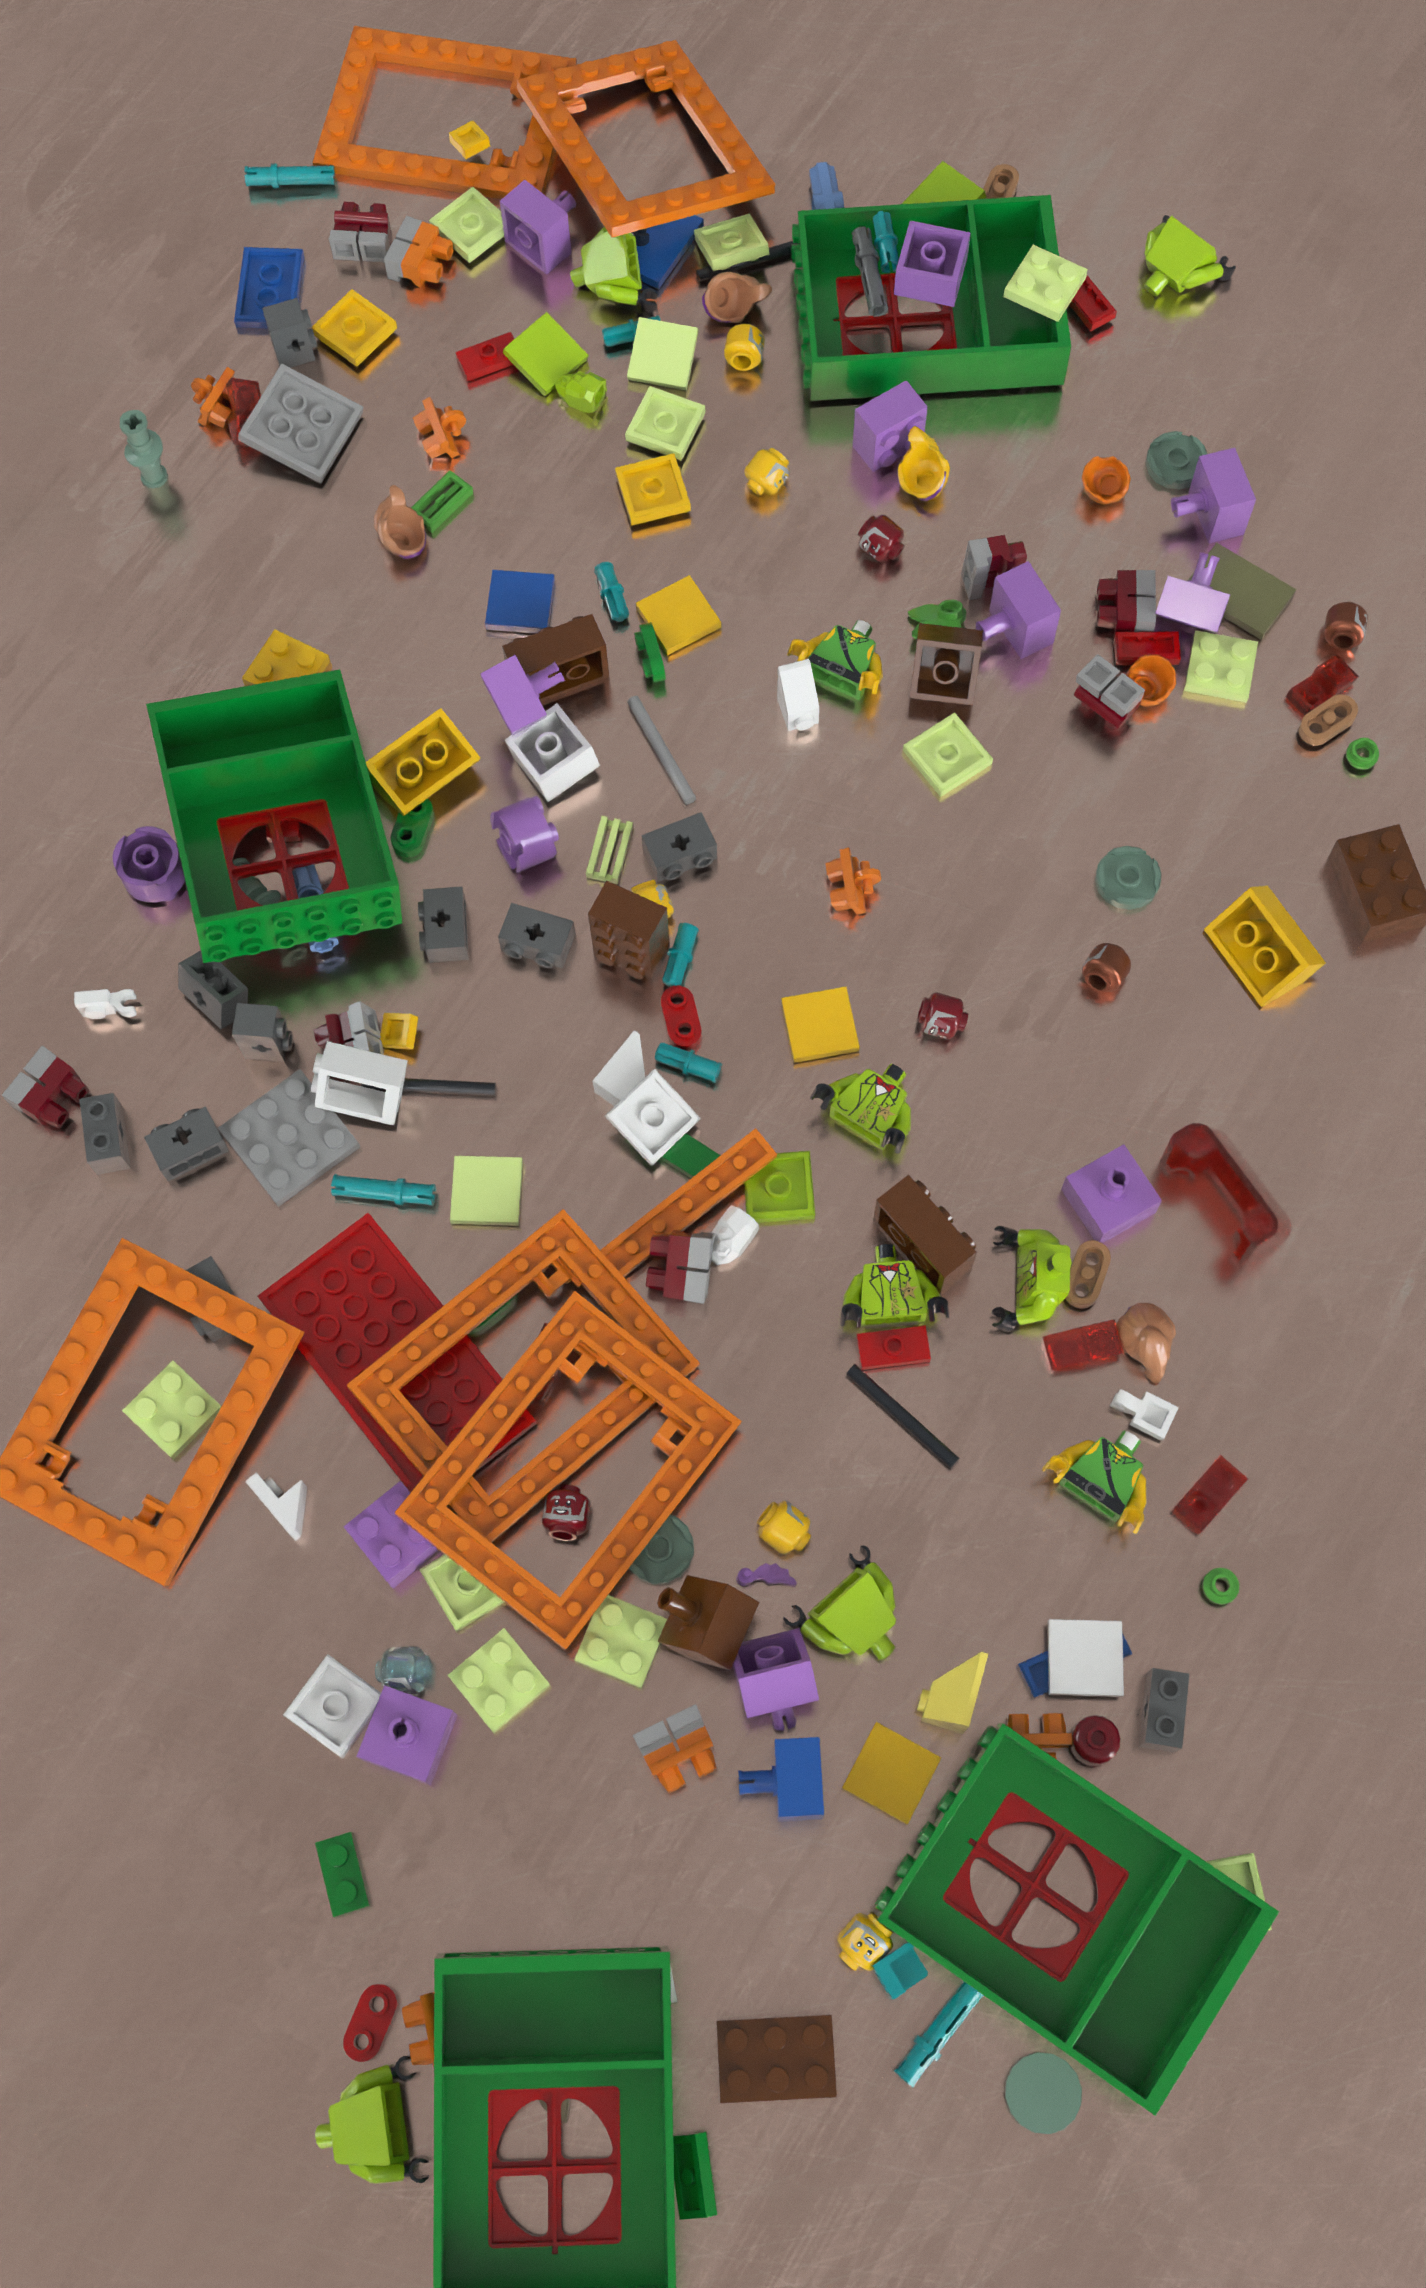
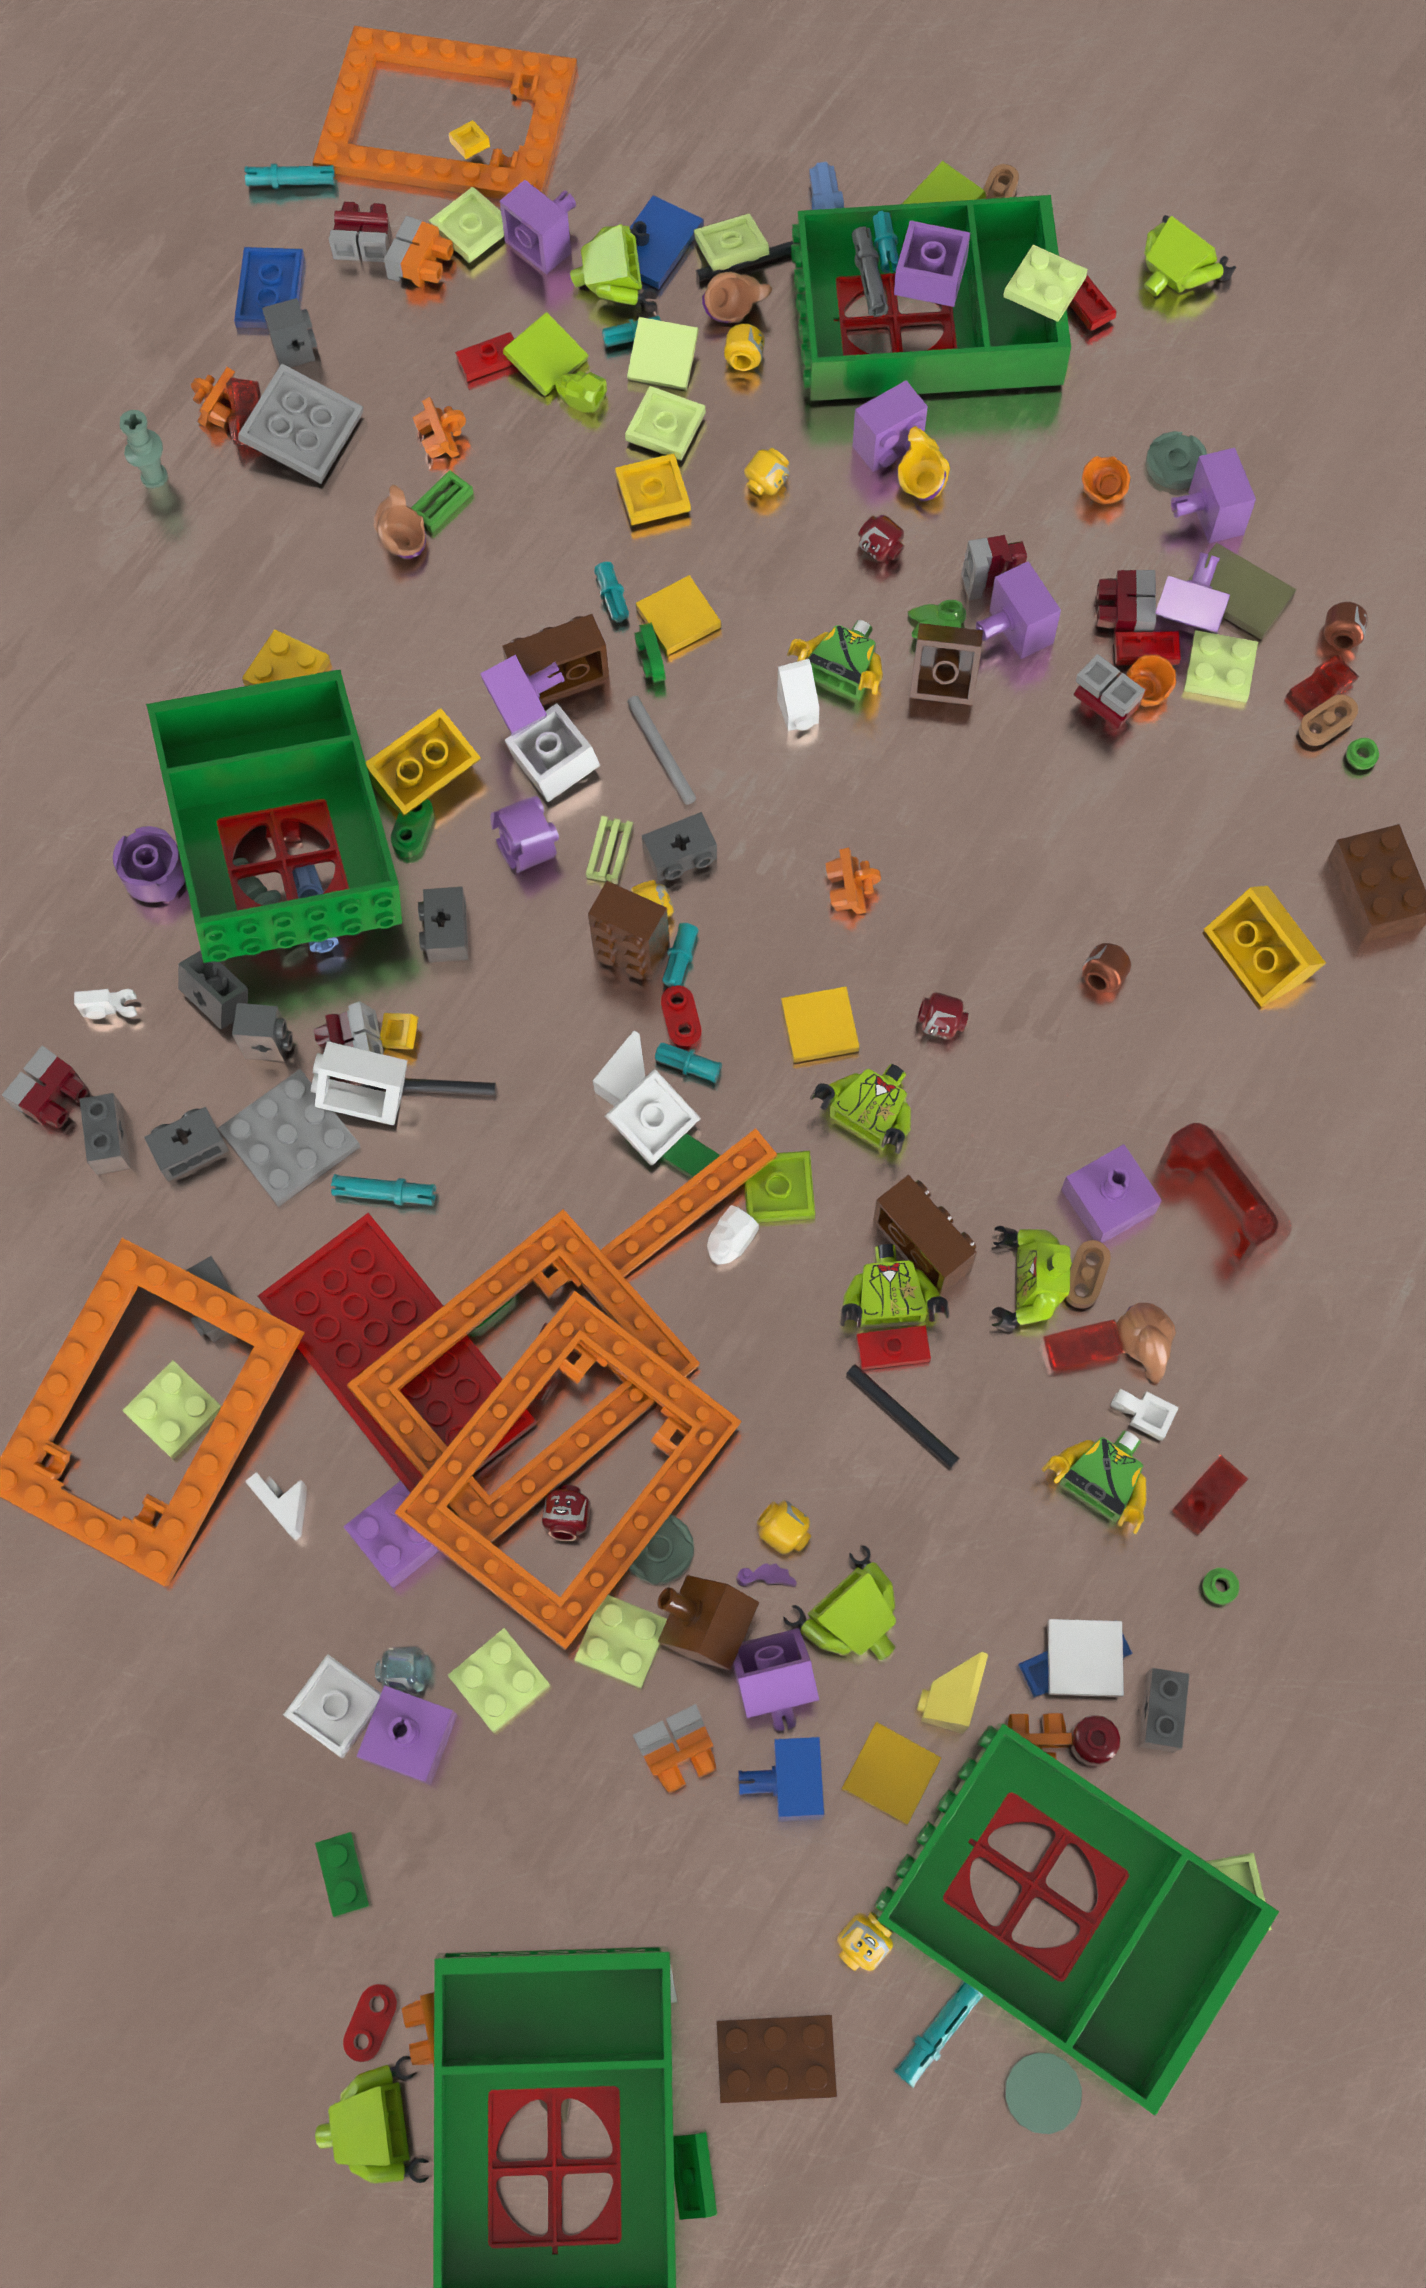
(354, 327): yellow plate -> none
(458, 1592): yellowish green tile -> none
(486, 1190): yellowish green tile -> none
(519, 601): blue tile -> none
(525, 924): dark grey brick -> none
(664, 66): orange plate -> none
(686, 1267): hips -> none
(900, 1970): teal panel -> none
(947, 754): yellowish green tile -> none
(1128, 877): sand green tile -> none

